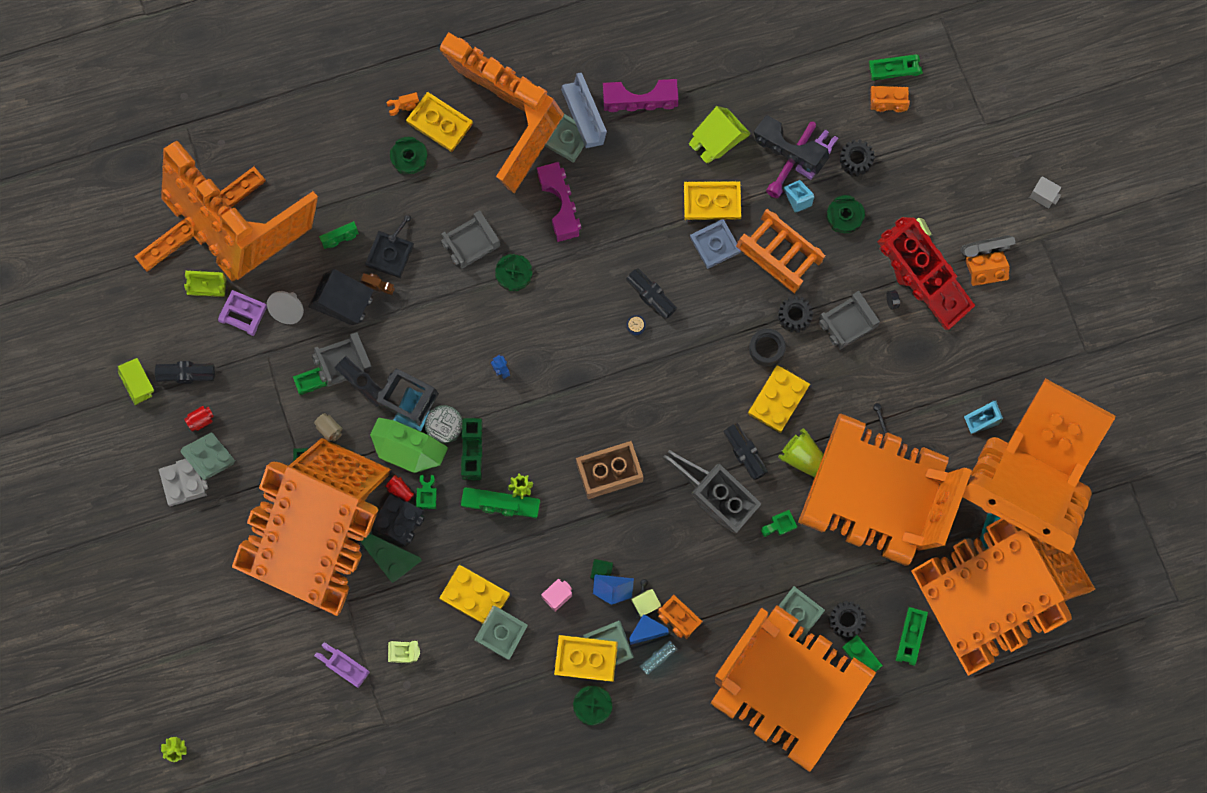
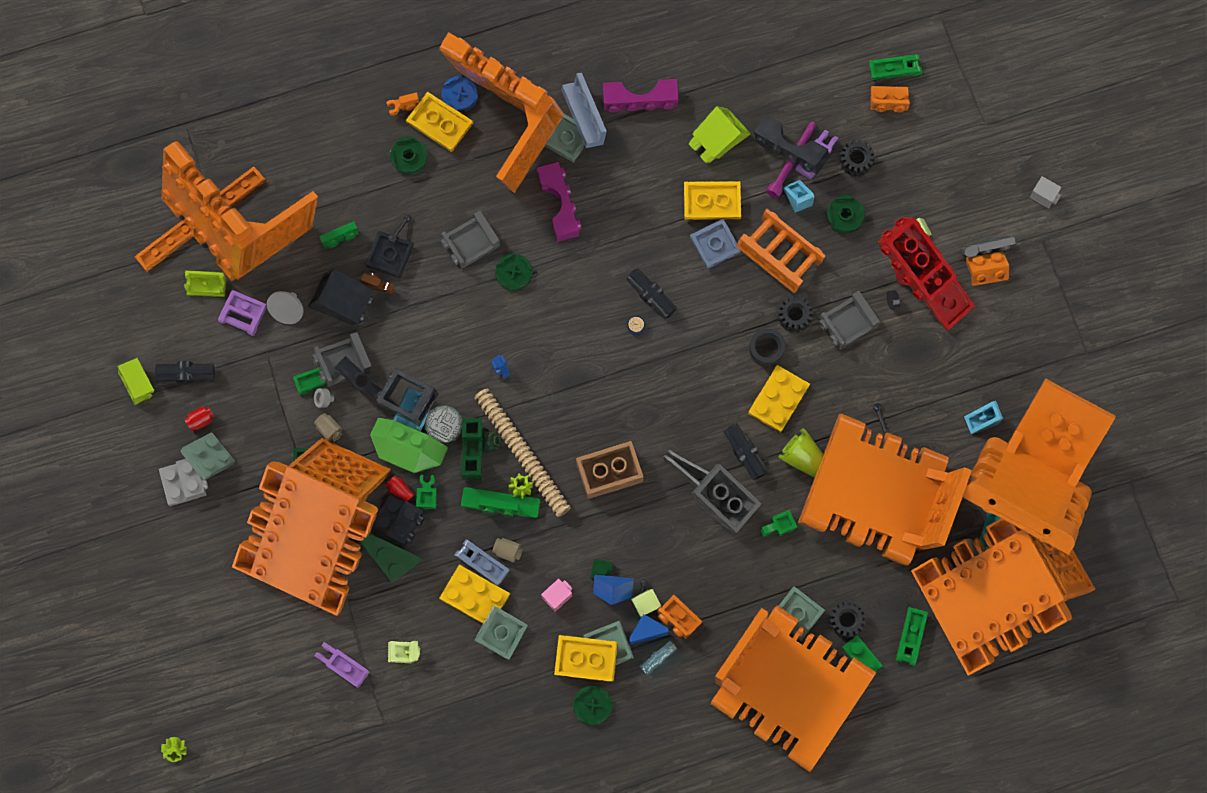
(323, 398): none -> light grey tile
(460, 93): none -> blue tile
(482, 563): none -> sand blue plate
(491, 441): none -> clear green plate
(507, 549): none -> dark tan brick
(522, 452): none -> tan piece

